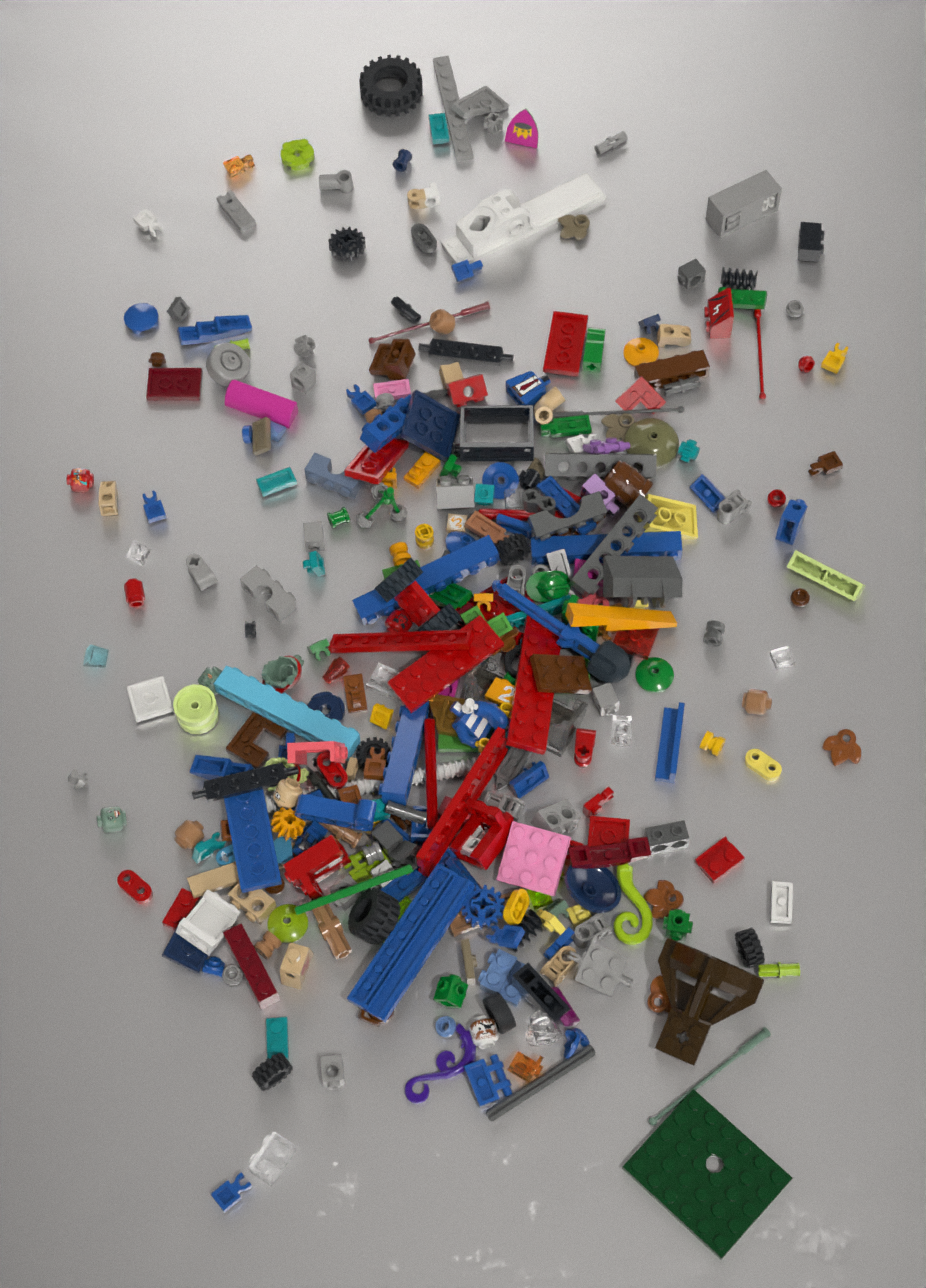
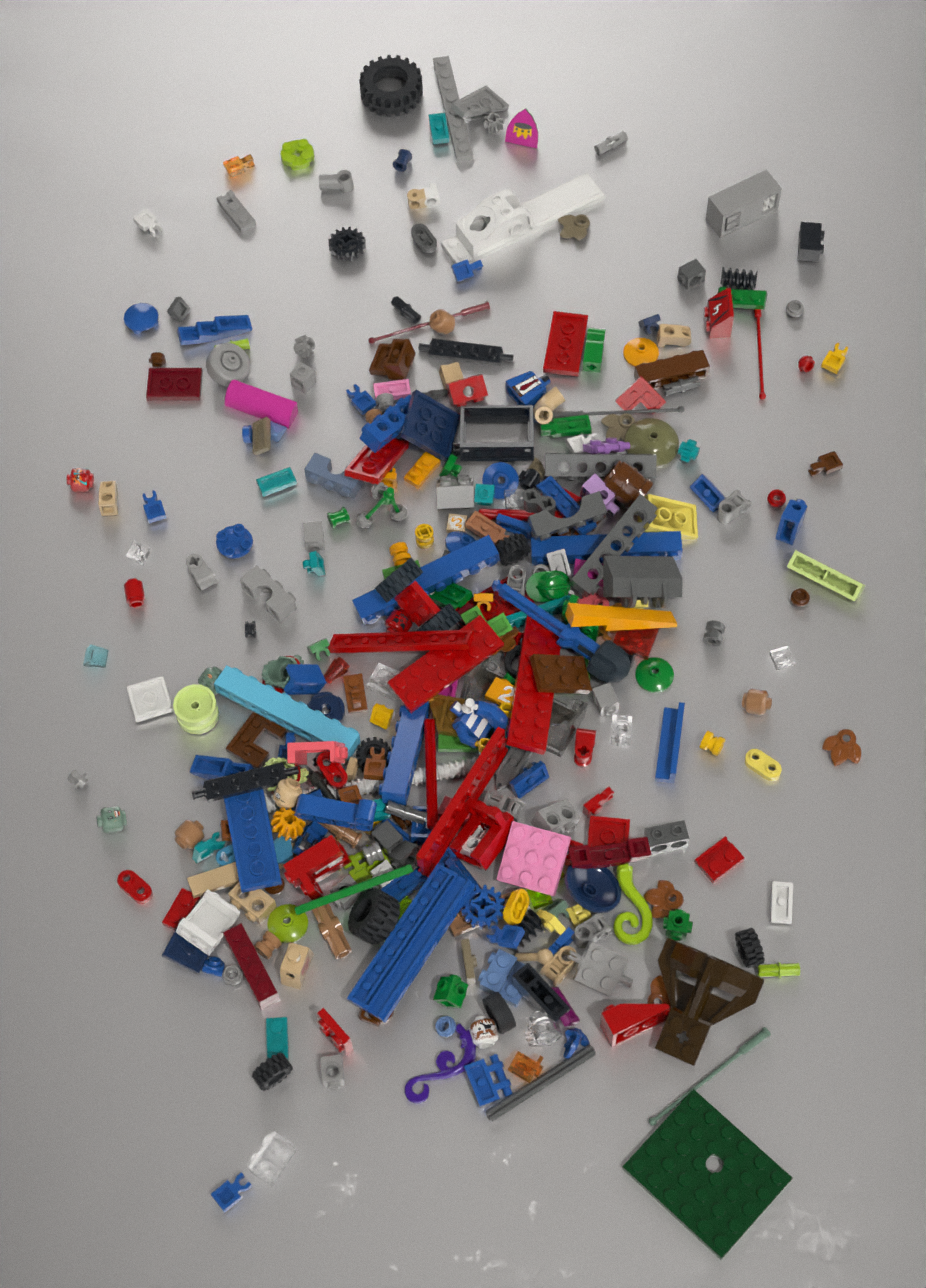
(234, 541): none -> blue dish
(305, 679): none -> blue panel
(330, 1028): none -> red plate
(543, 956): none -> tan bar
(629, 1020): none -> red slope

